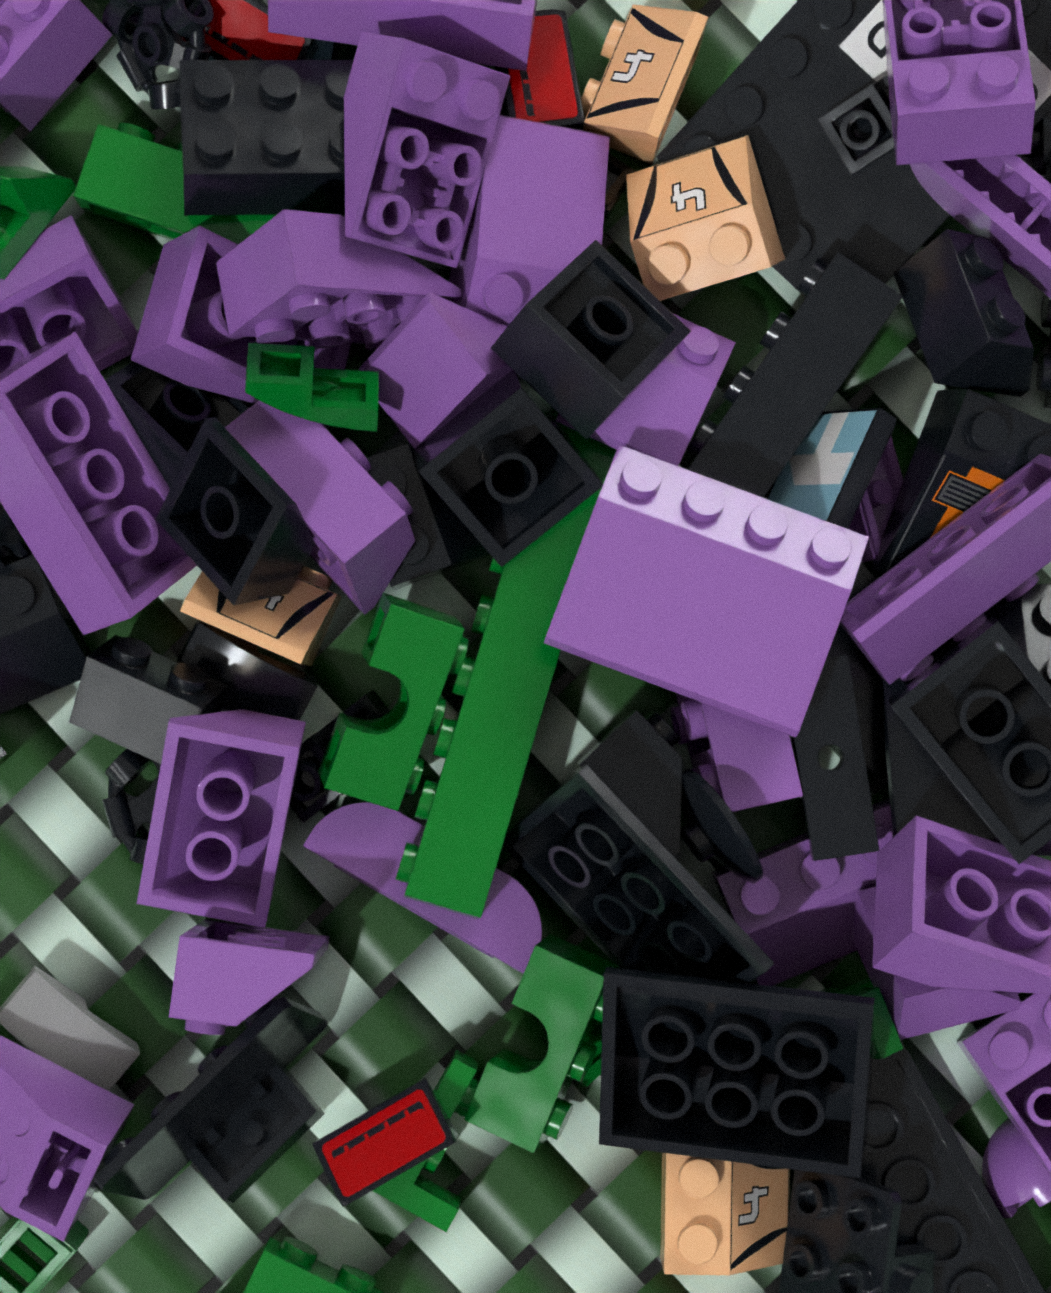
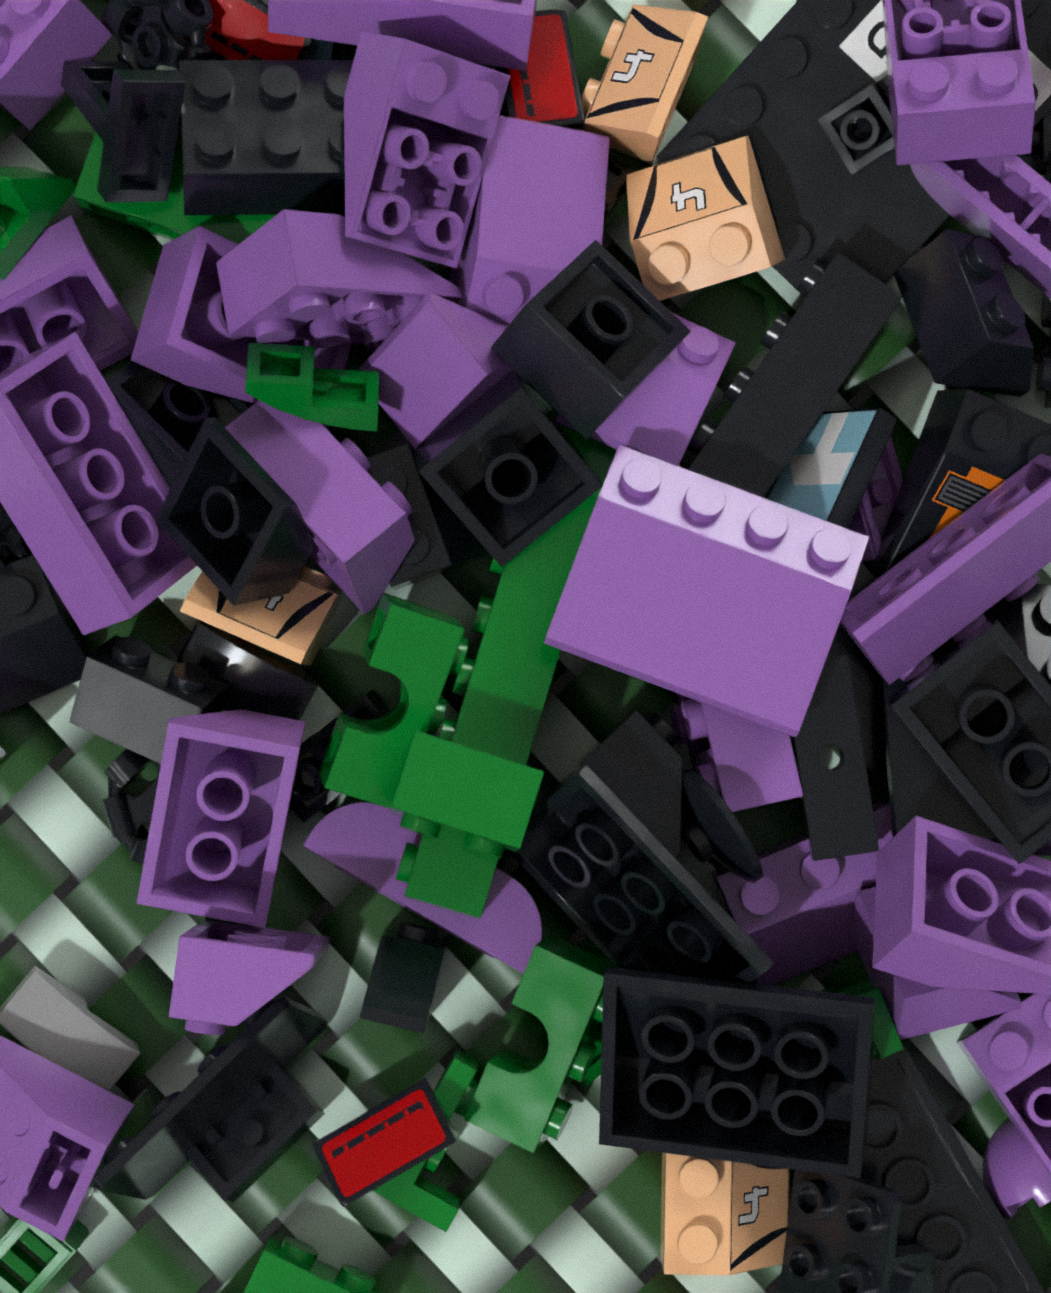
(136, 120): none -> black bracket
(404, 977): none -> black slope
(466, 794): none -> green brick

